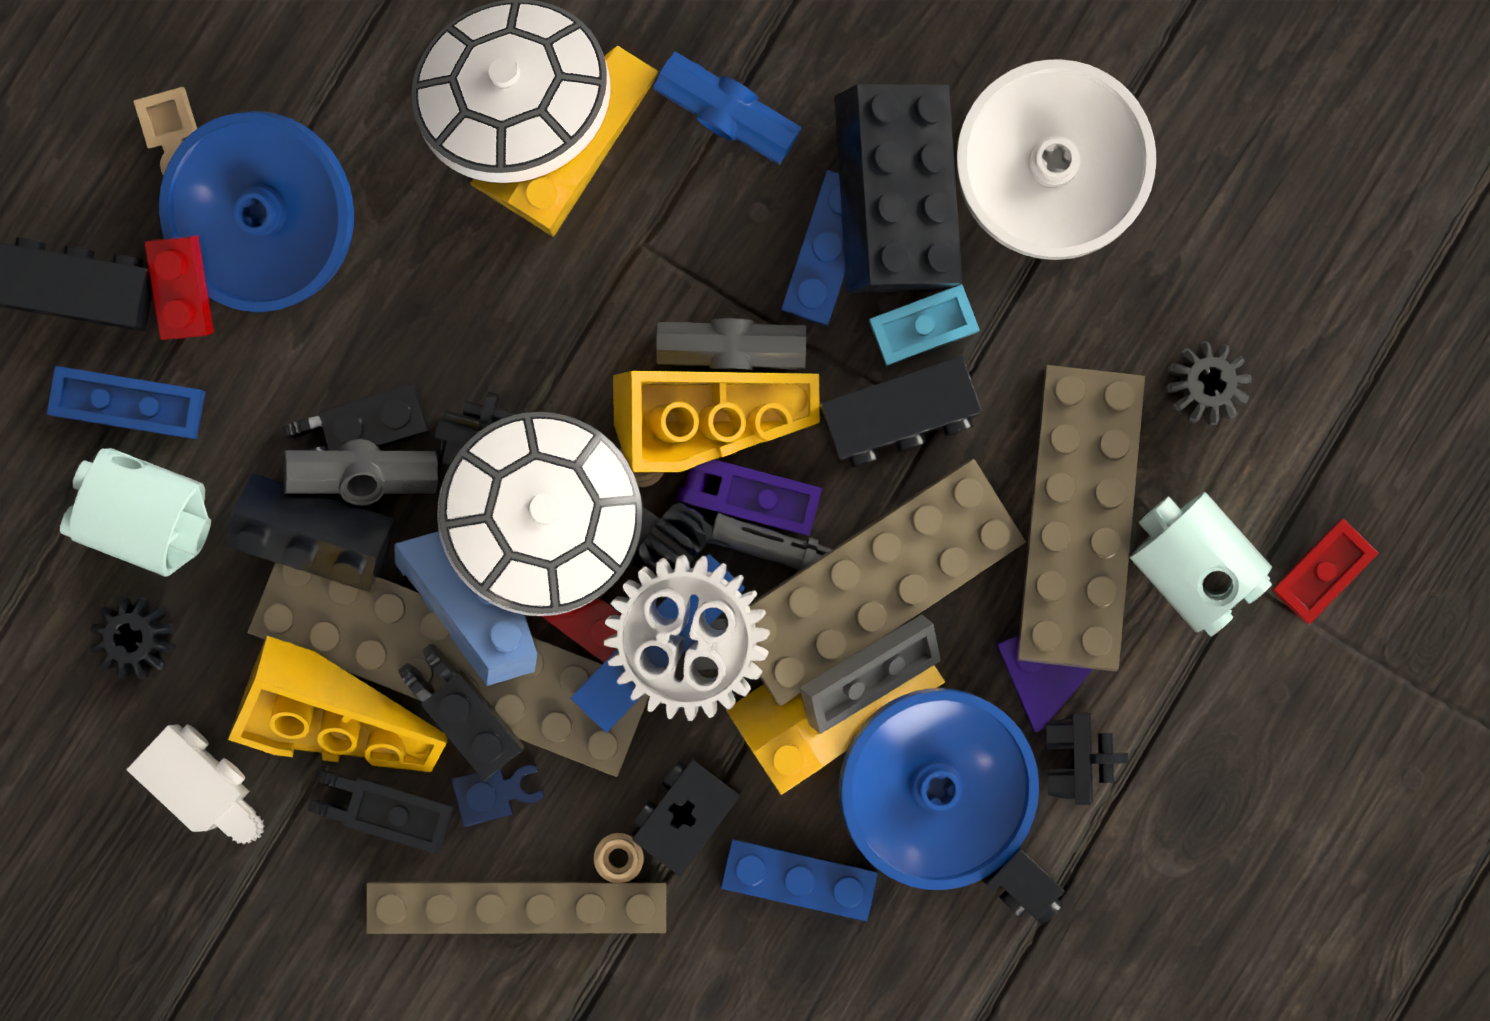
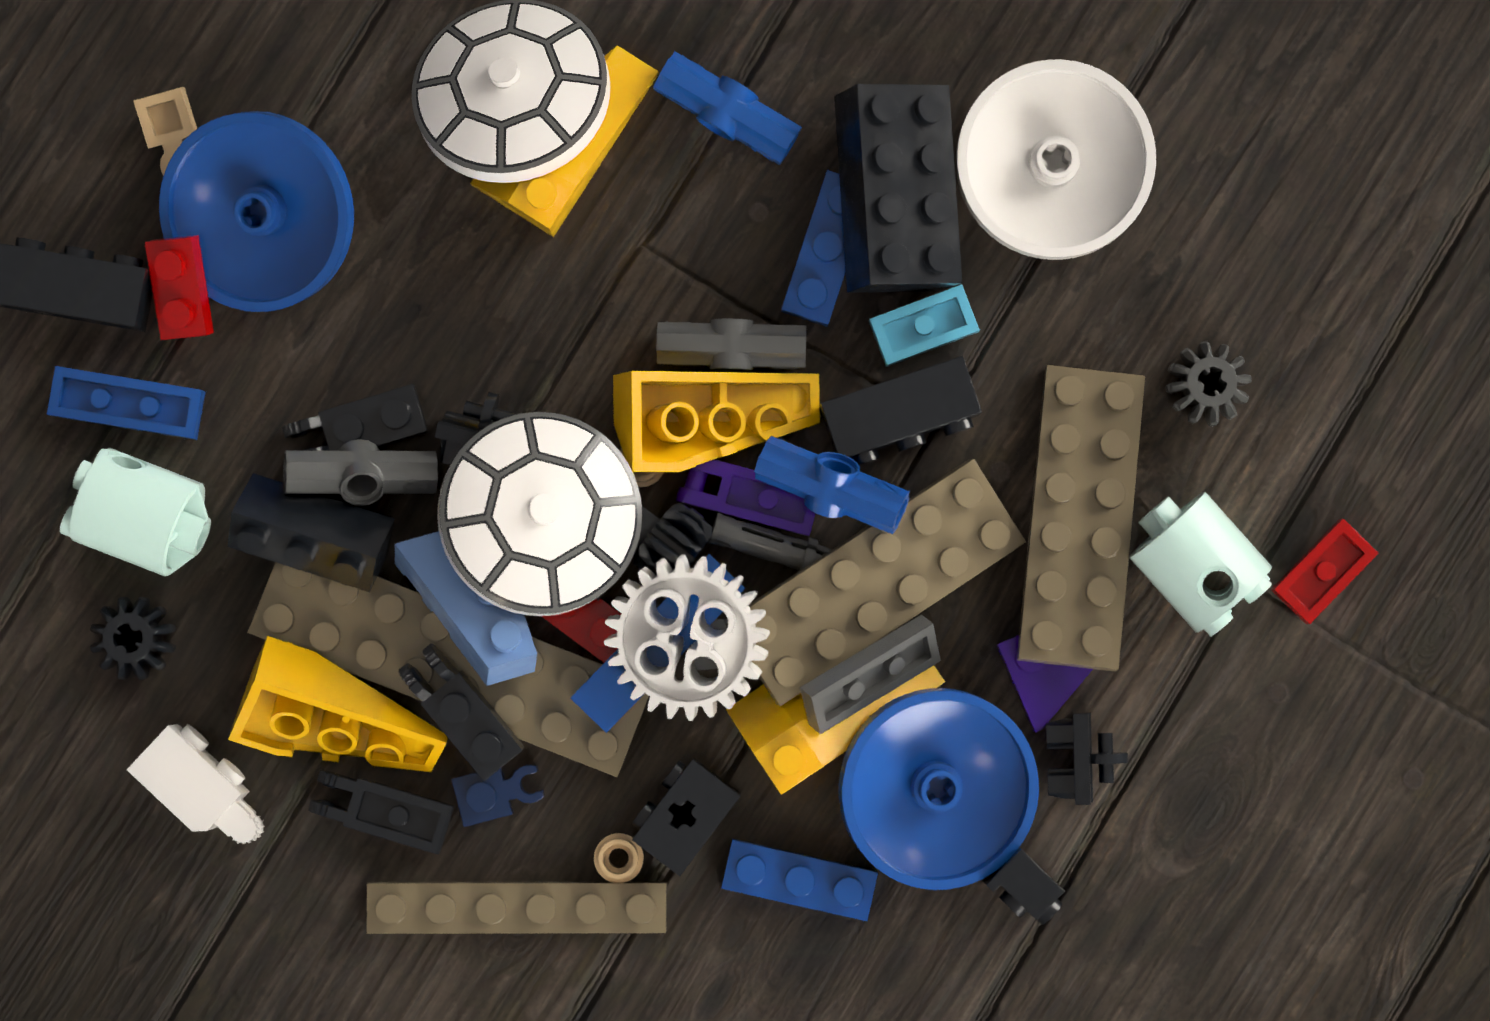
(831, 484): none -> blue piece

